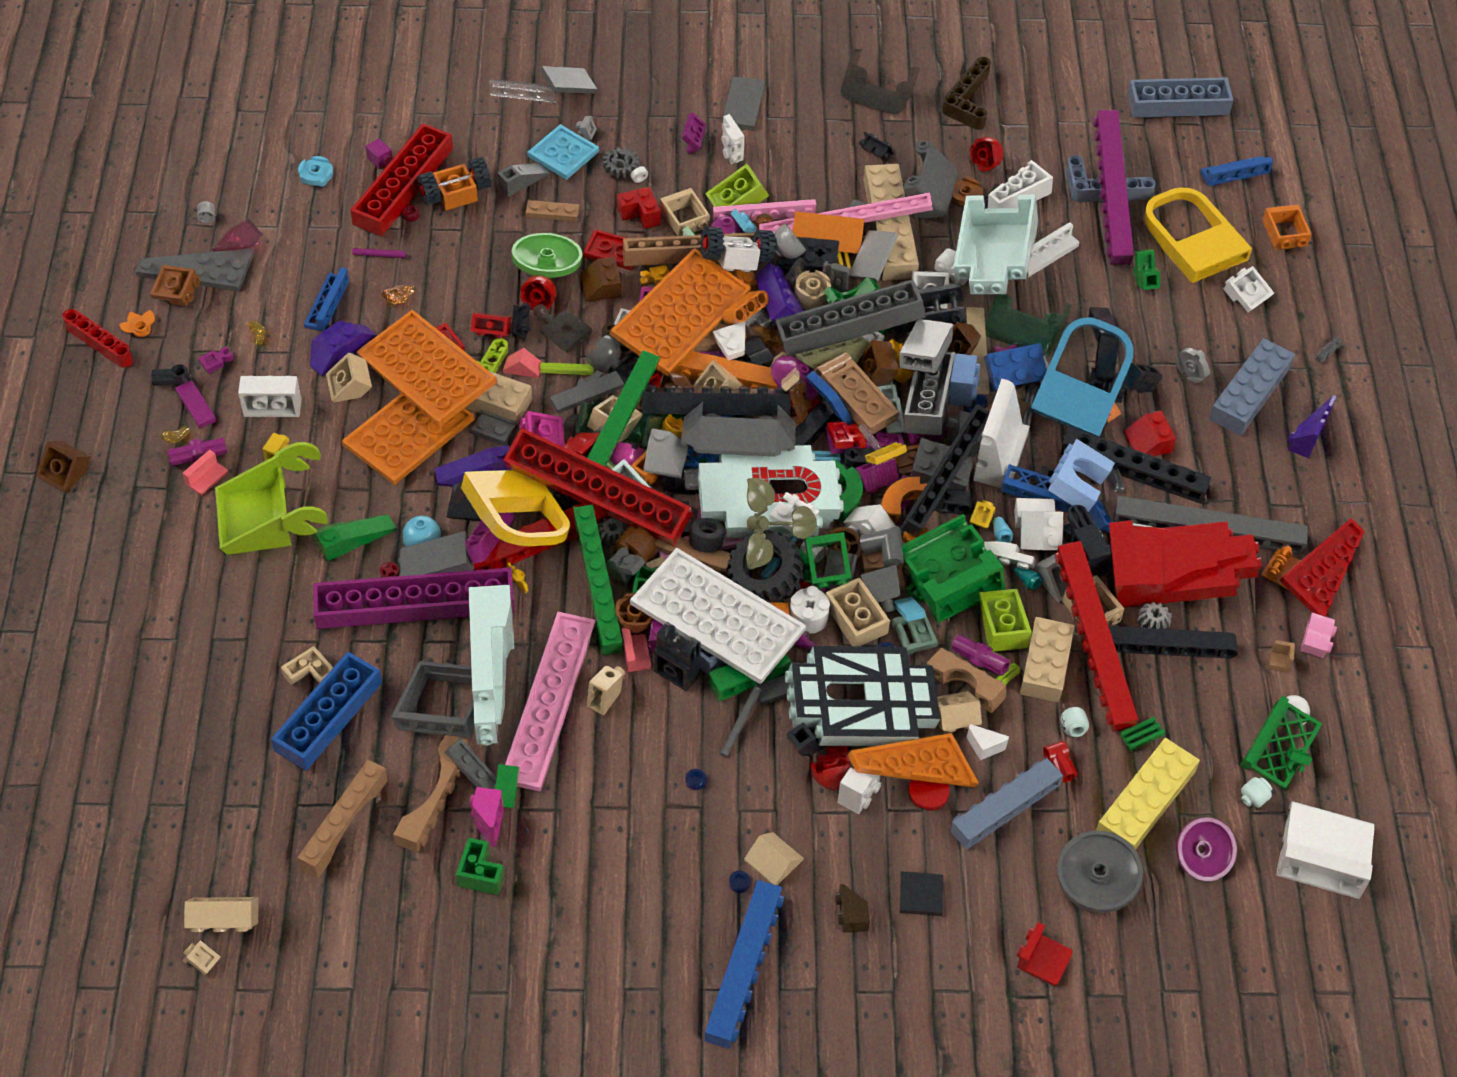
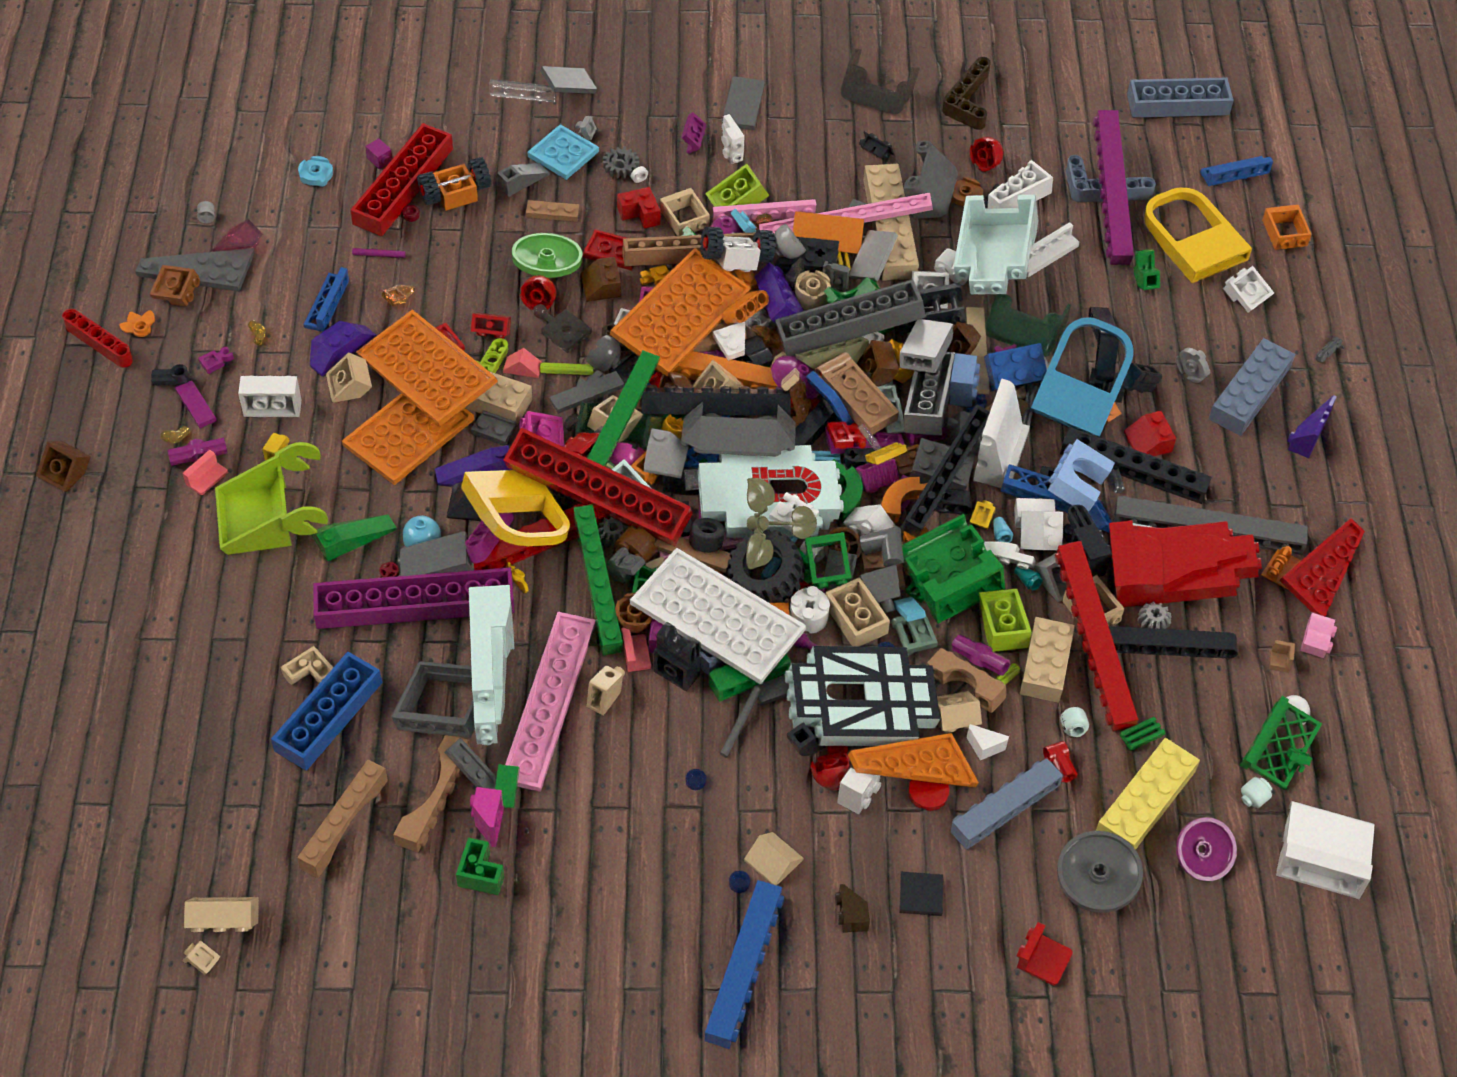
(520, 320): black hinge -> none

